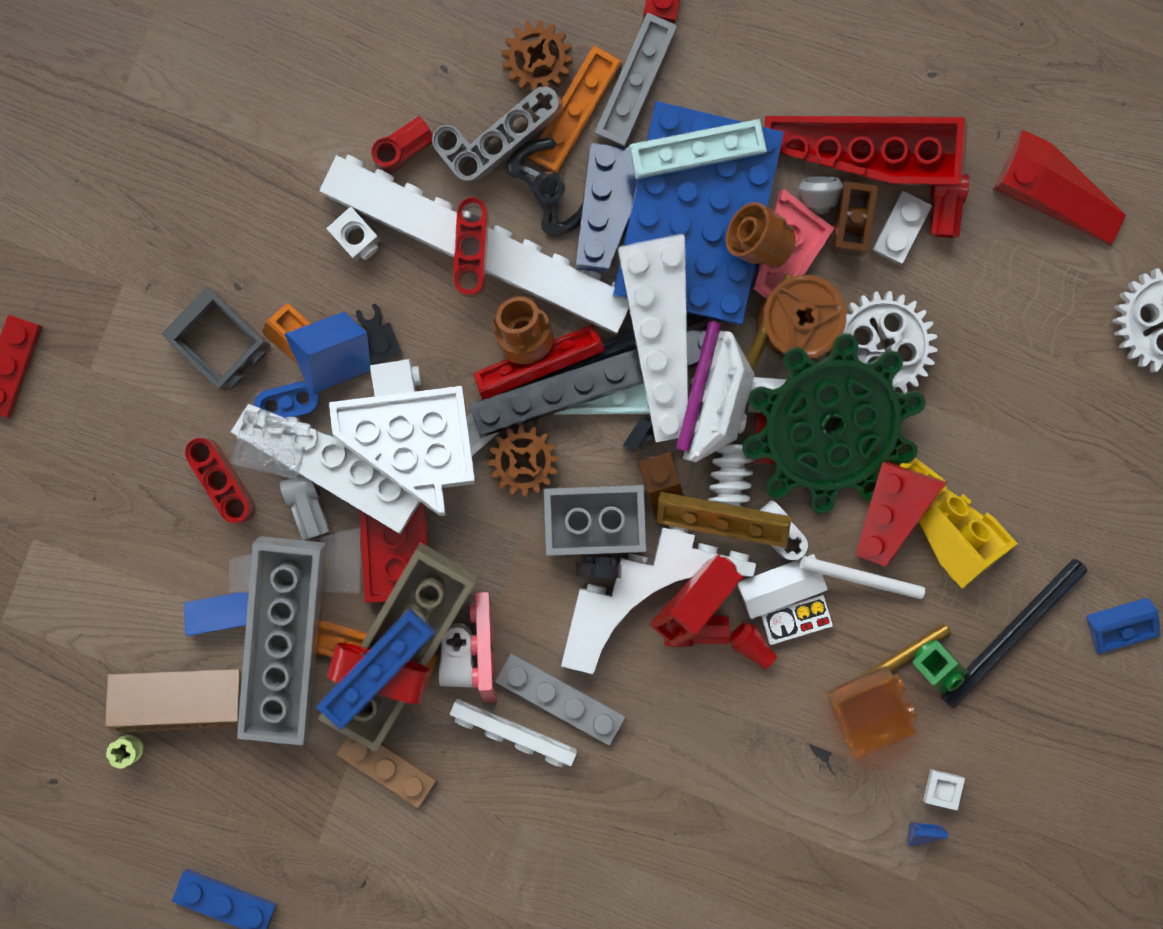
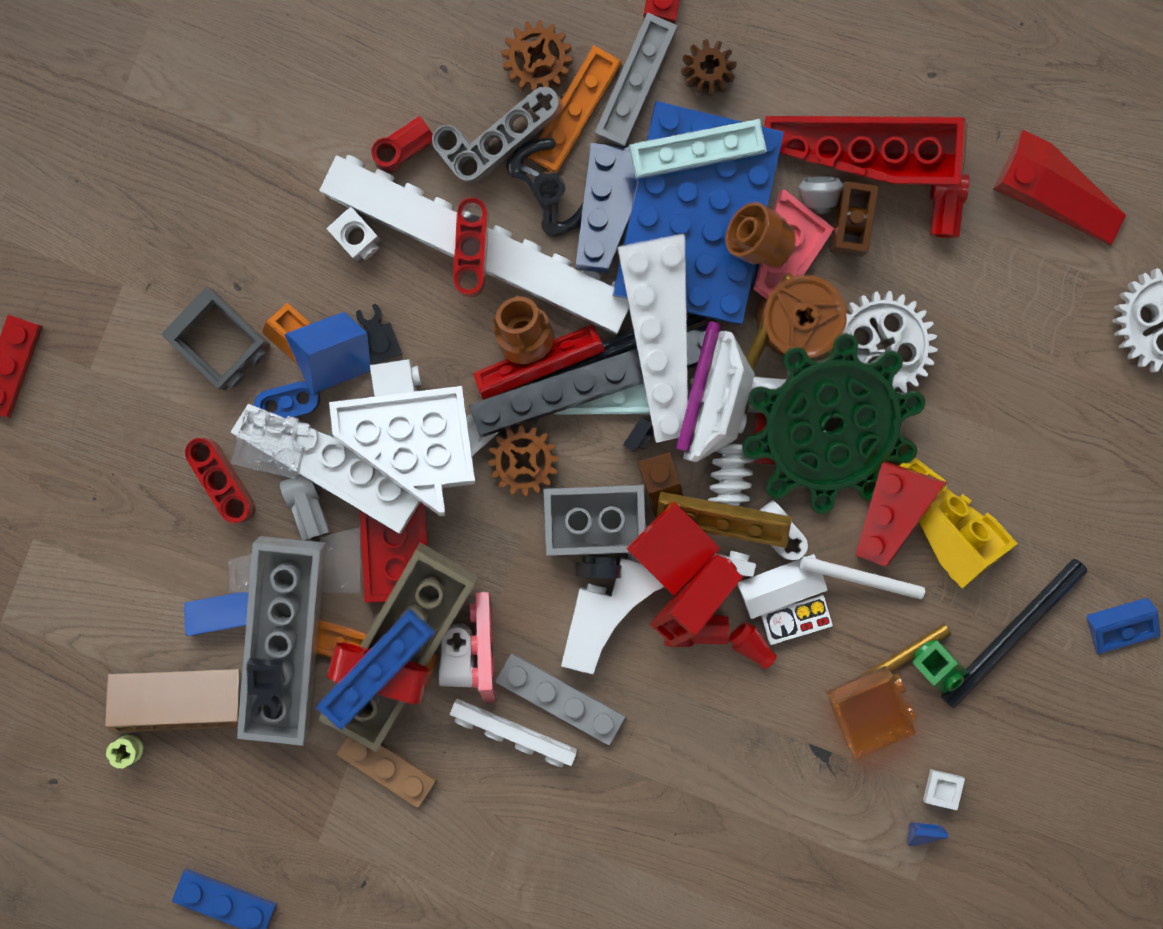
(266, 681): none -> black plate
(673, 548): none -> red tile
(721, 72): none -> reddish brown gear
(901, 228): white plate -> none

